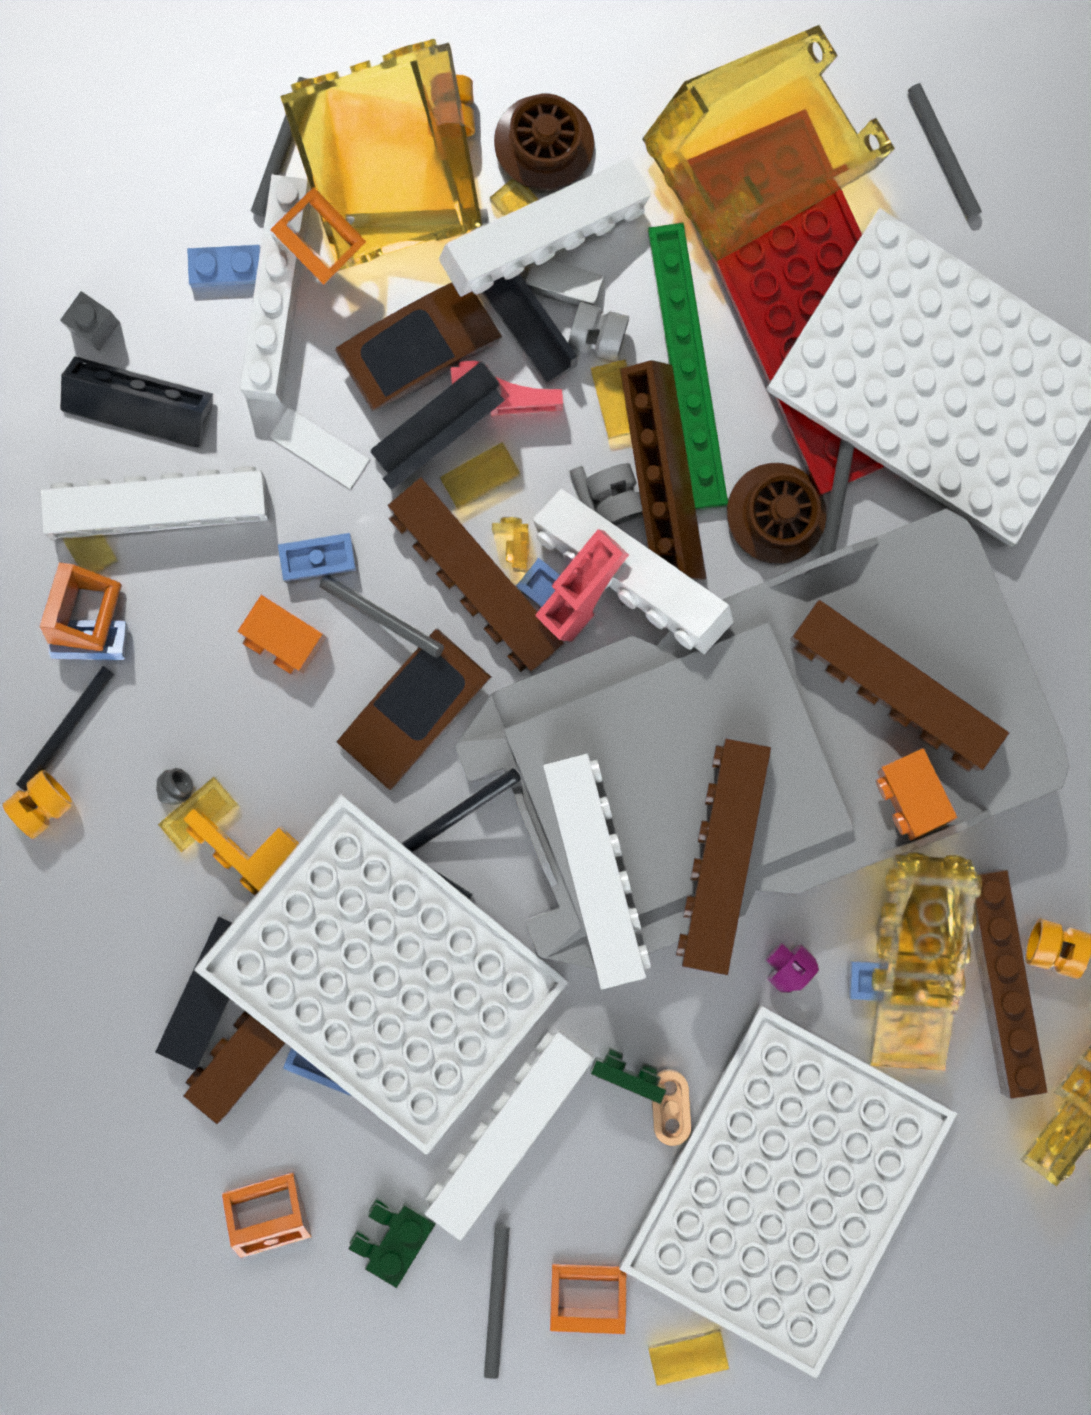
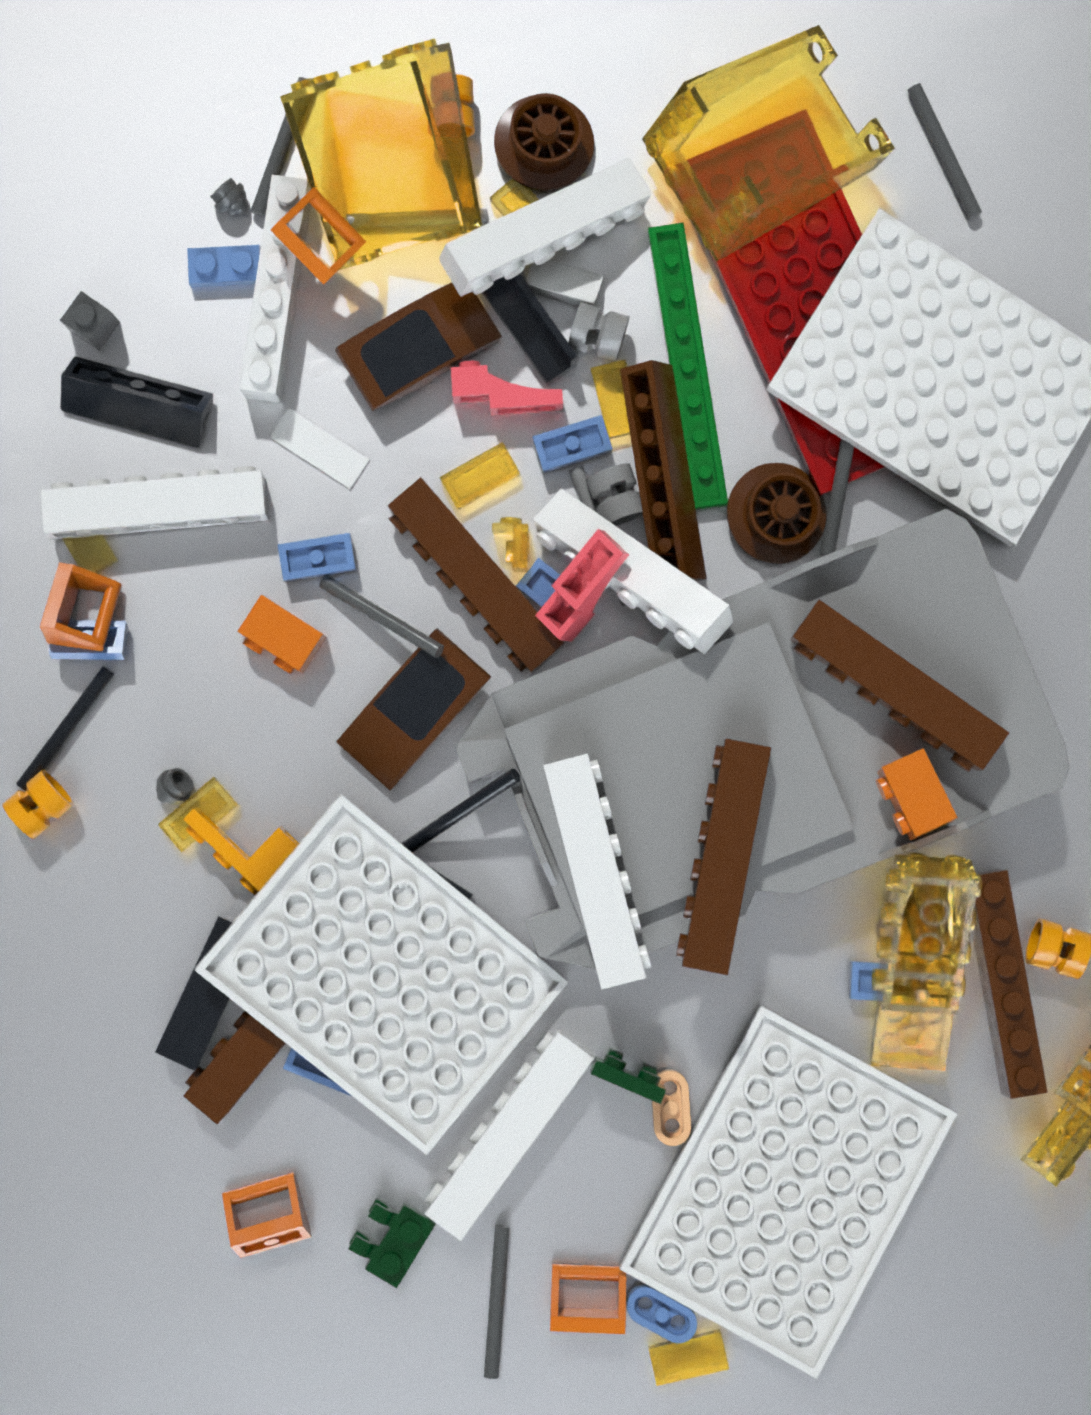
(230, 198): none -> dark grey plate
(438, 424): black panel -> none
(572, 444): none -> medium blue plate
(659, 1314): none -> medium blue plate
(792, 968): magenta piece -> none

